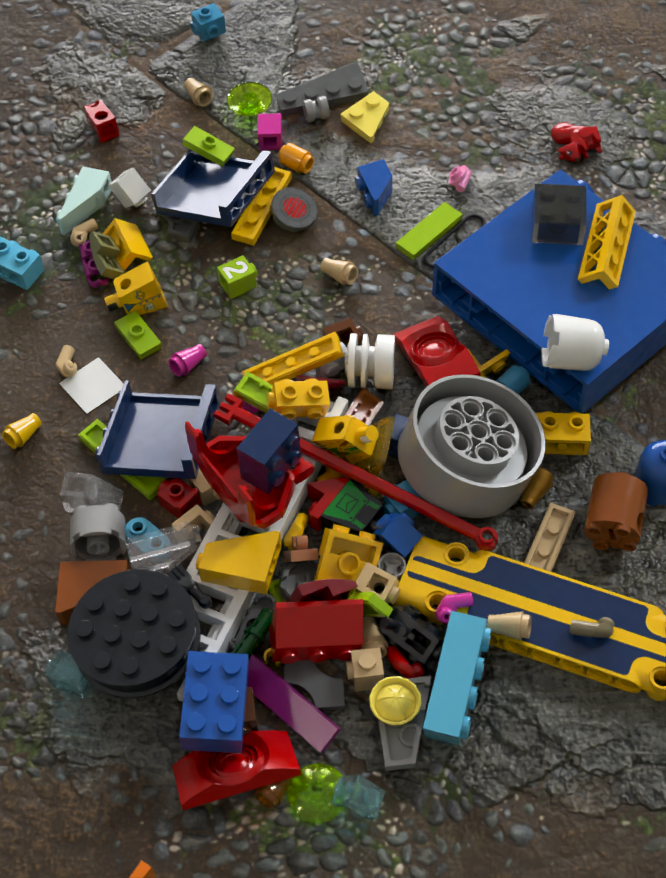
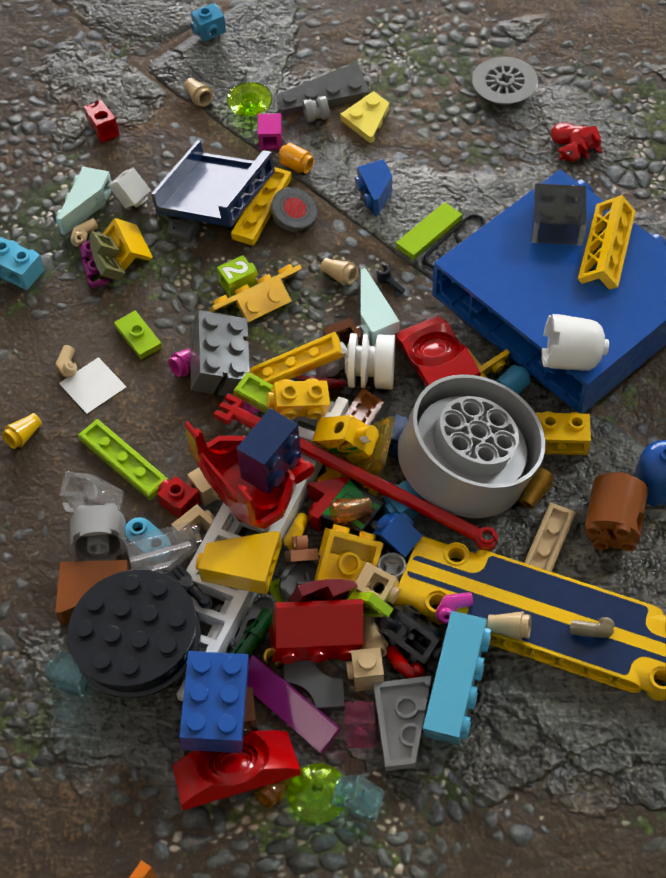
(137, 291): yellow torso -> none
(150, 436): panel -> none
(208, 146): lime plate -> none
(217, 351): none -> piece
(261, 298): none -> yellow bracket
(348, 509): none -> clear orange cone
(359, 724): none -> clear pink bracket
(375, 311): none -> light aqua slope
(385, 277): none -> black hand
(395, 700): light yellow hat -> none
(459, 177): bright pink plate -> none
(505, 76): none -> light grey piece

